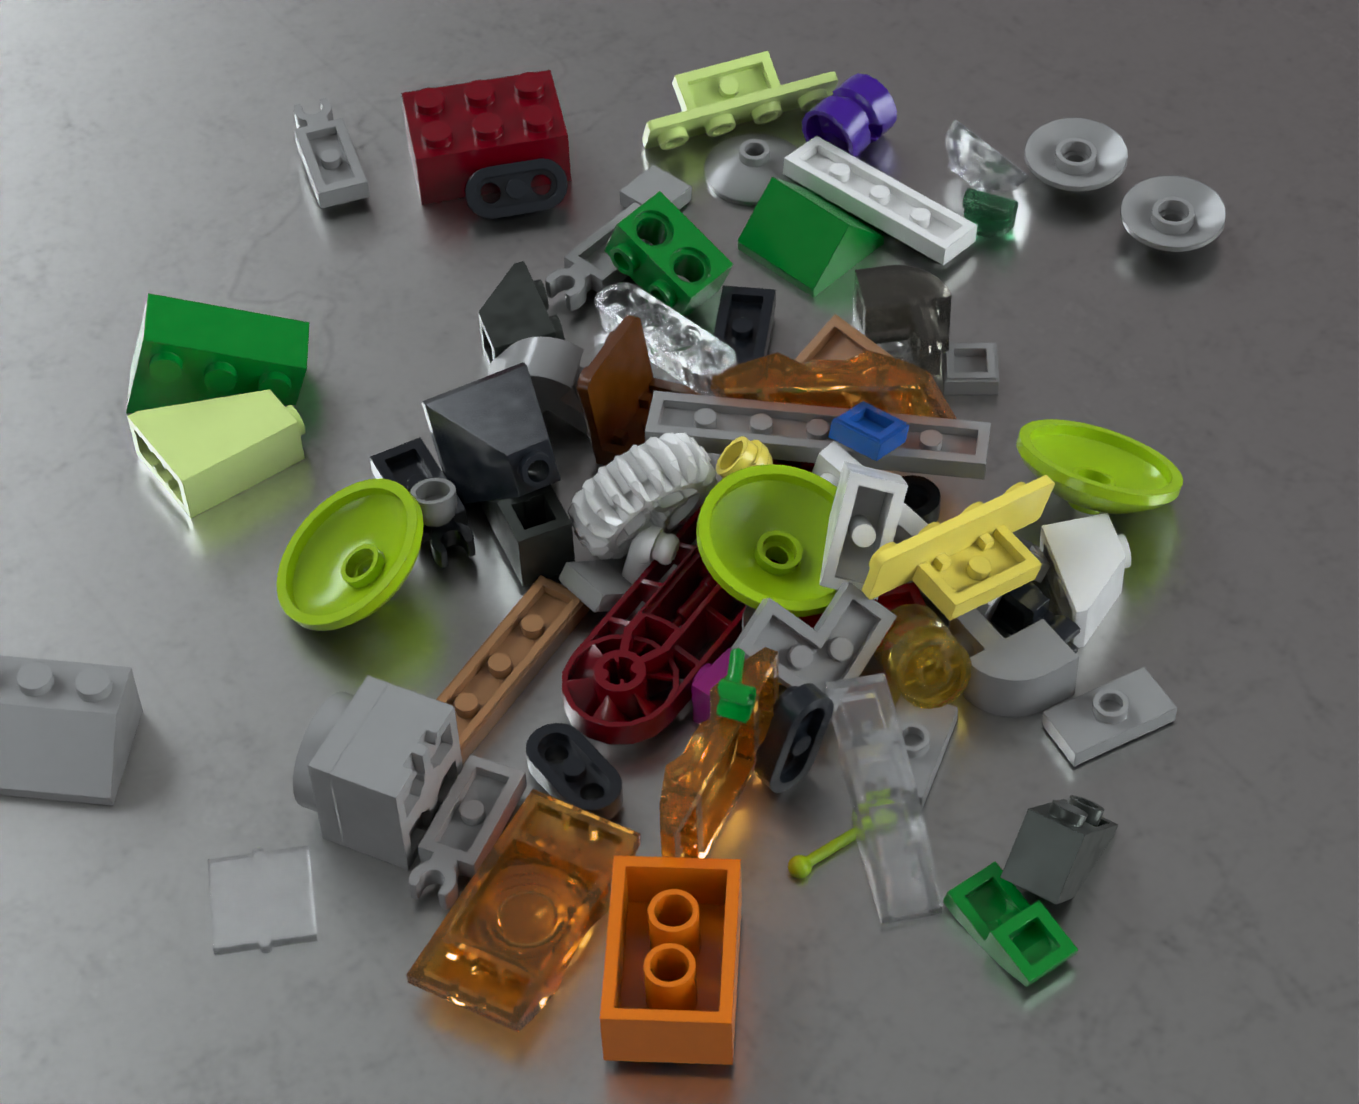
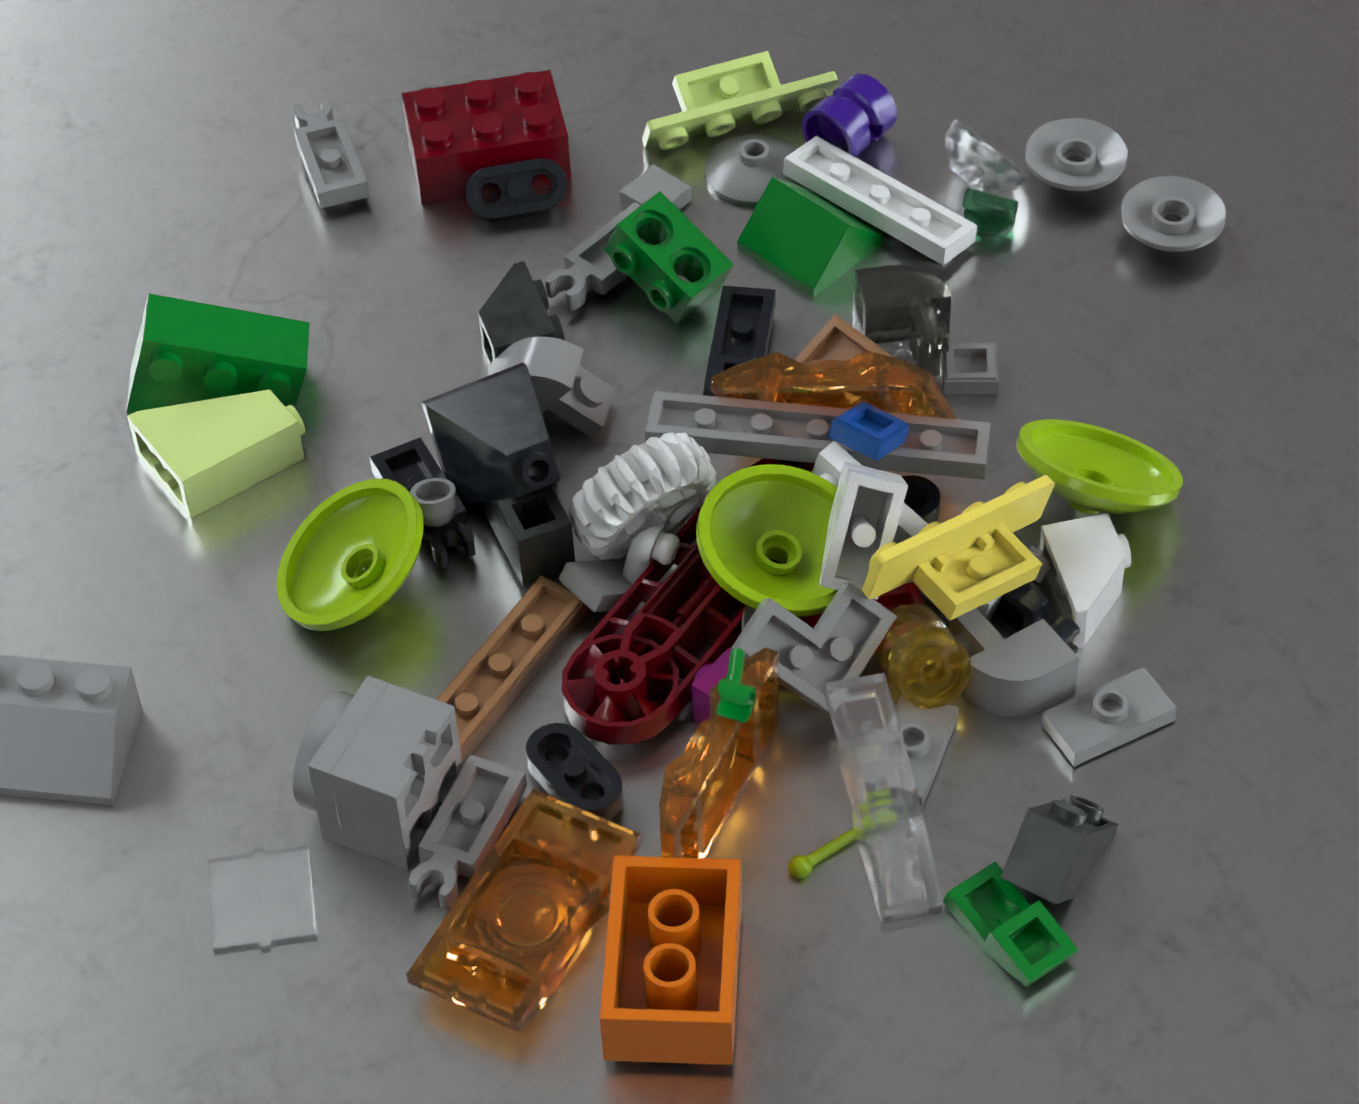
(619, 391): reddish brown bracket -> none
(673, 333): clear beam -> none
(742, 454): light yellow plate -> none
(793, 736): black plate -> none

